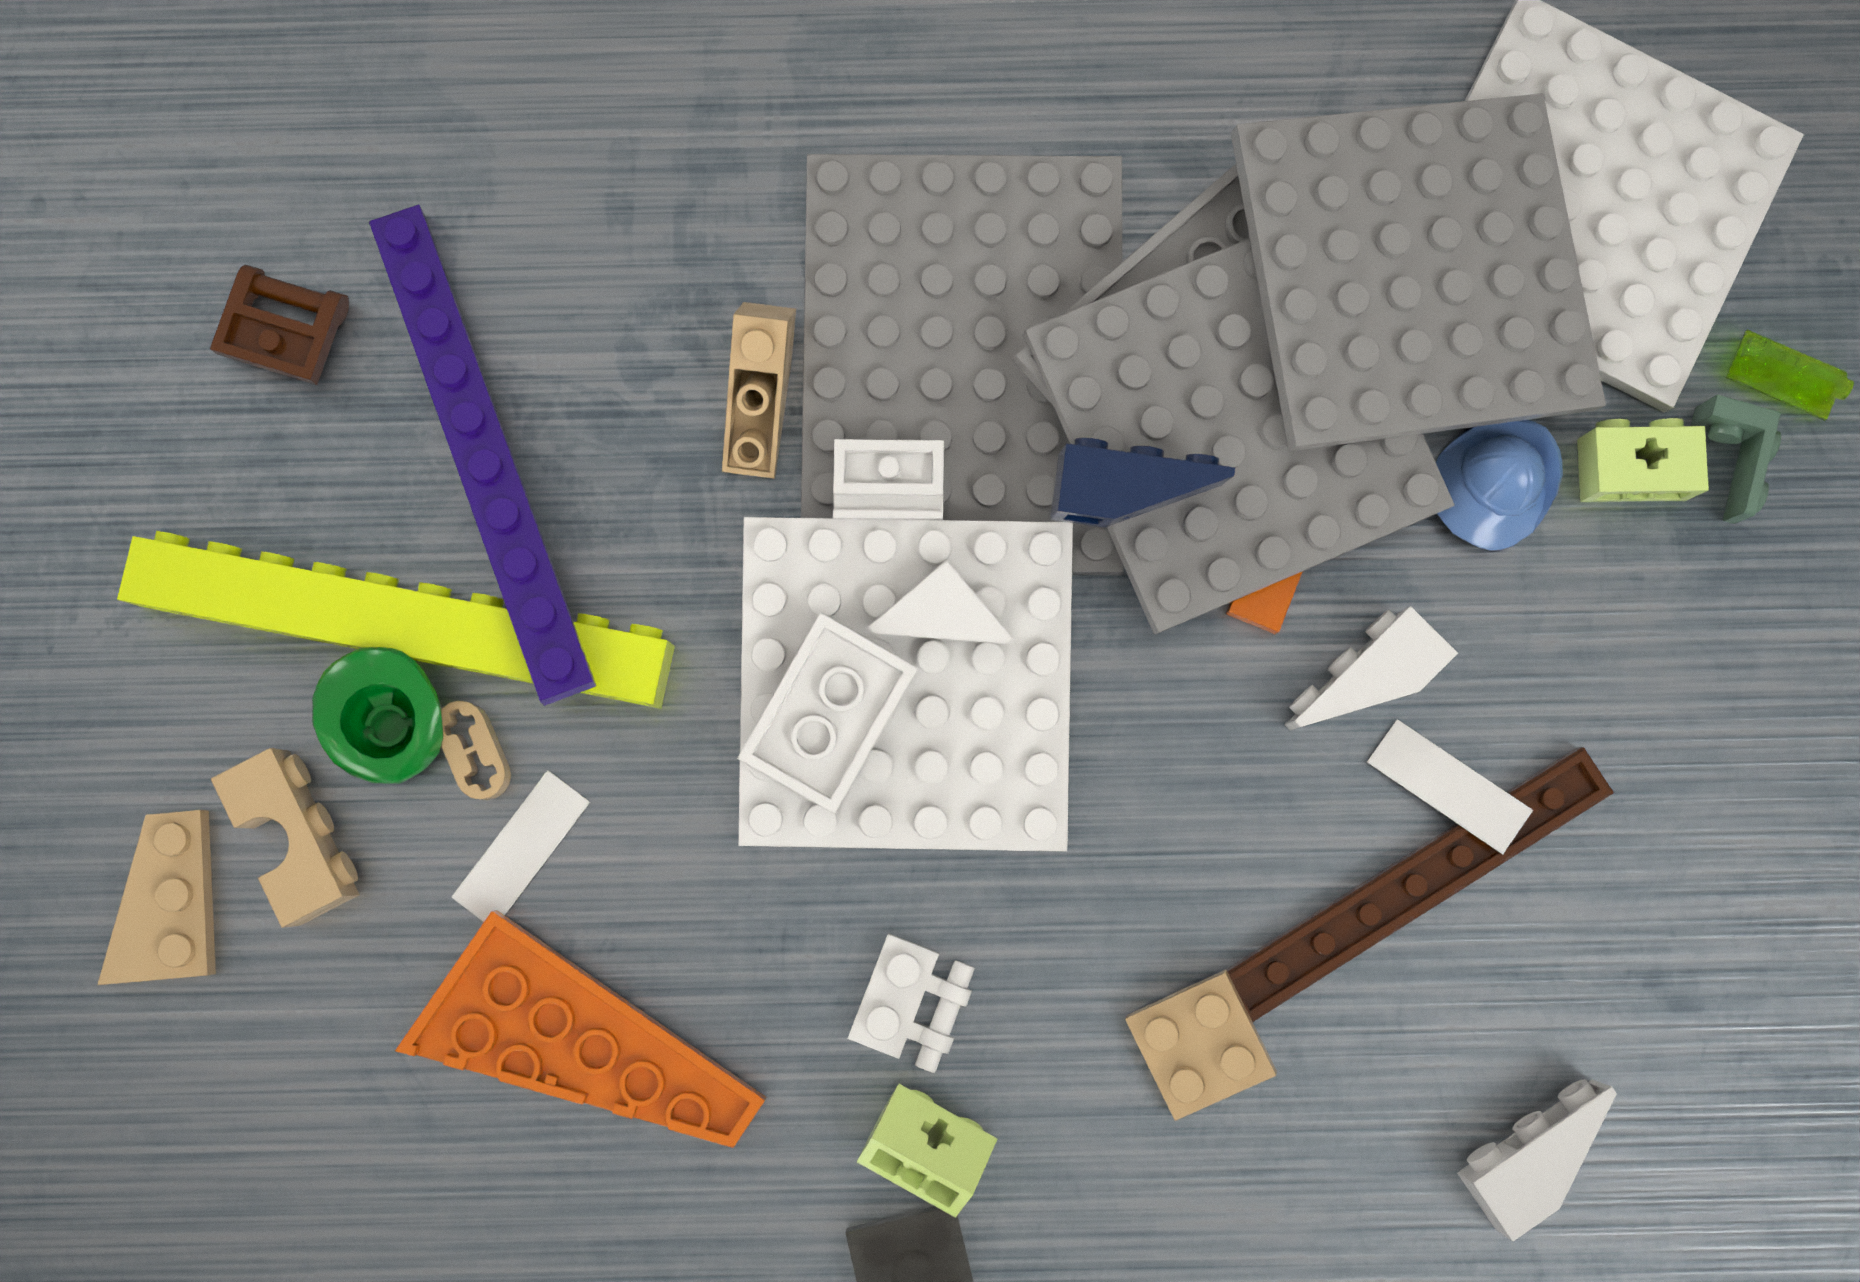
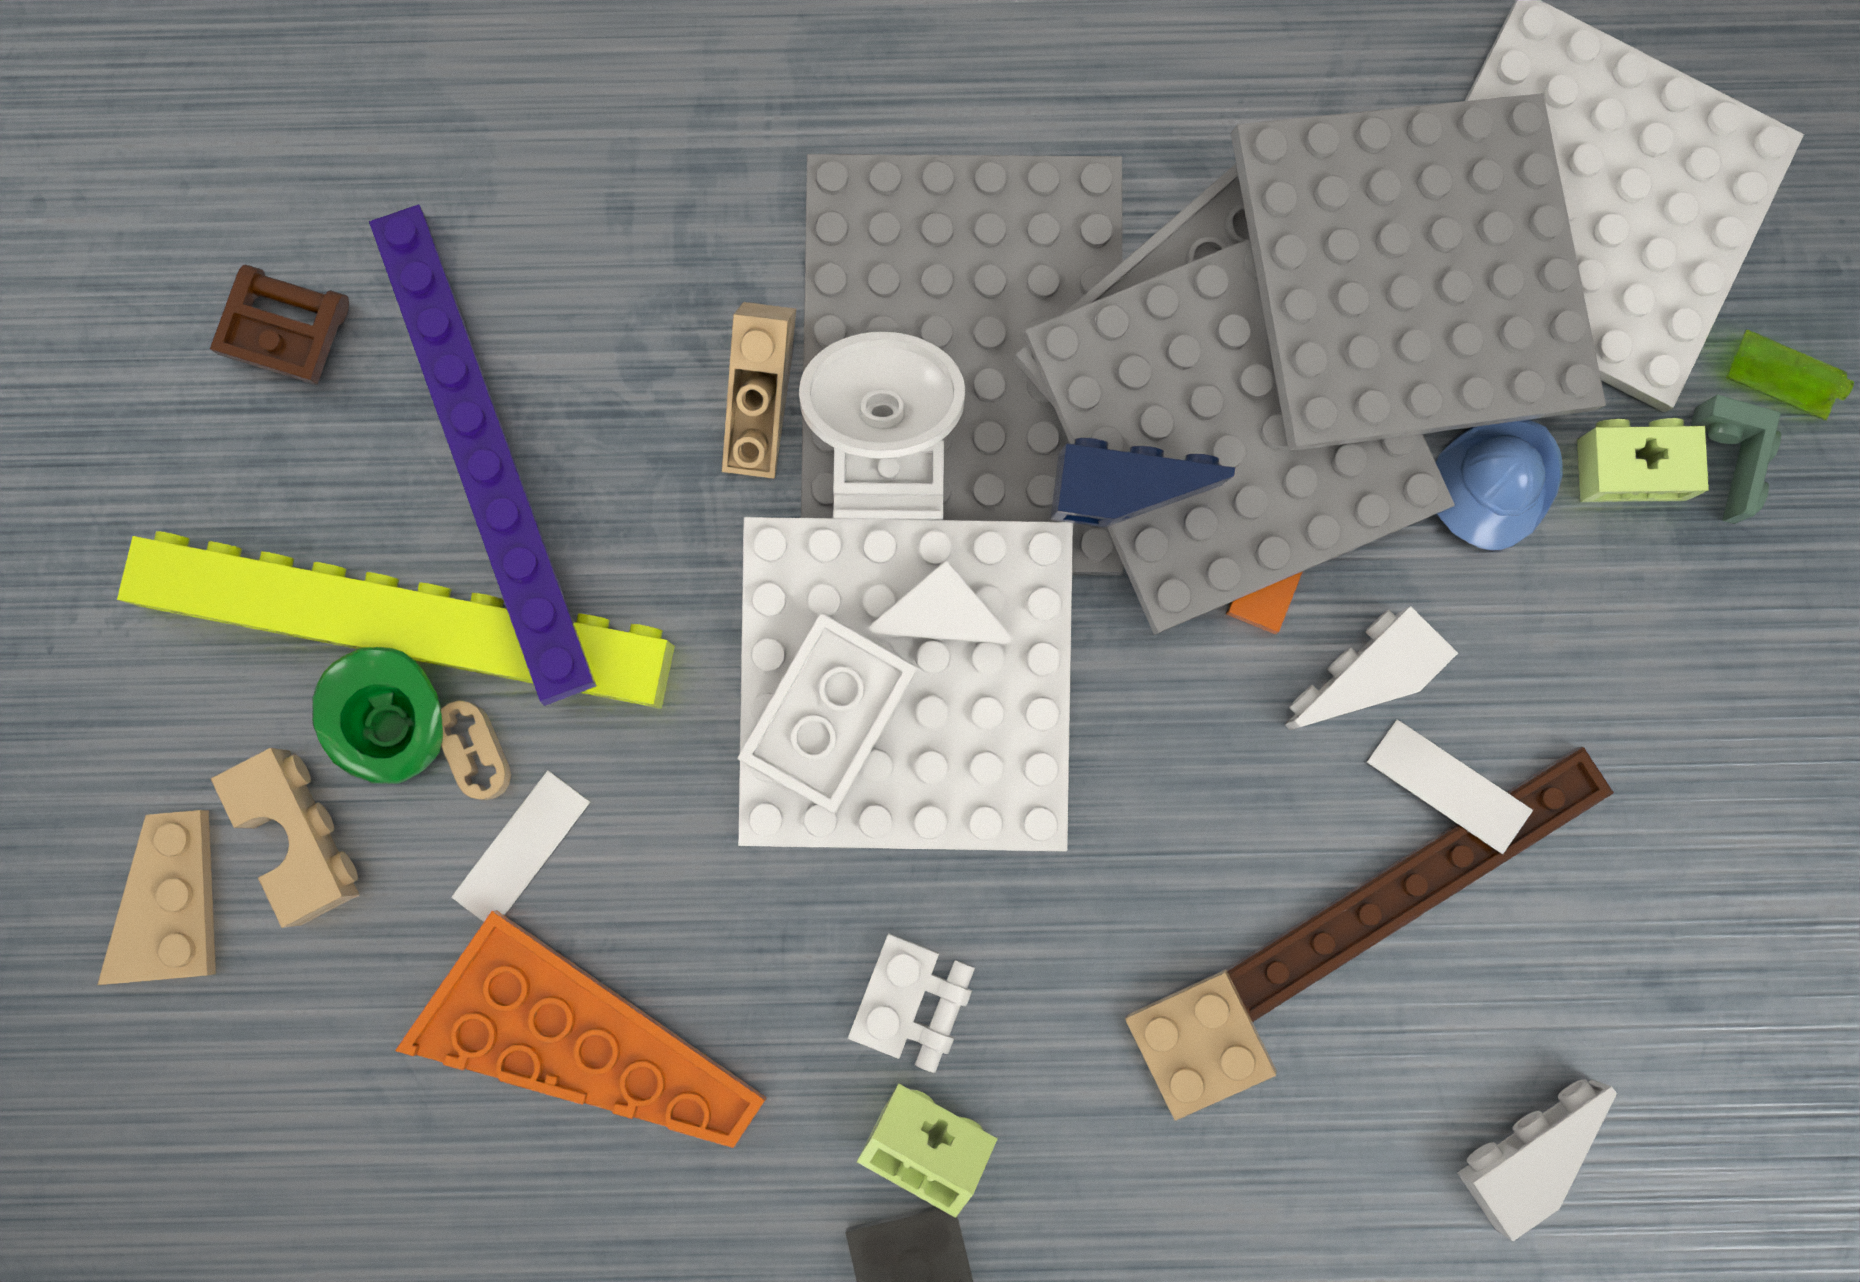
(882, 394): none -> white dish

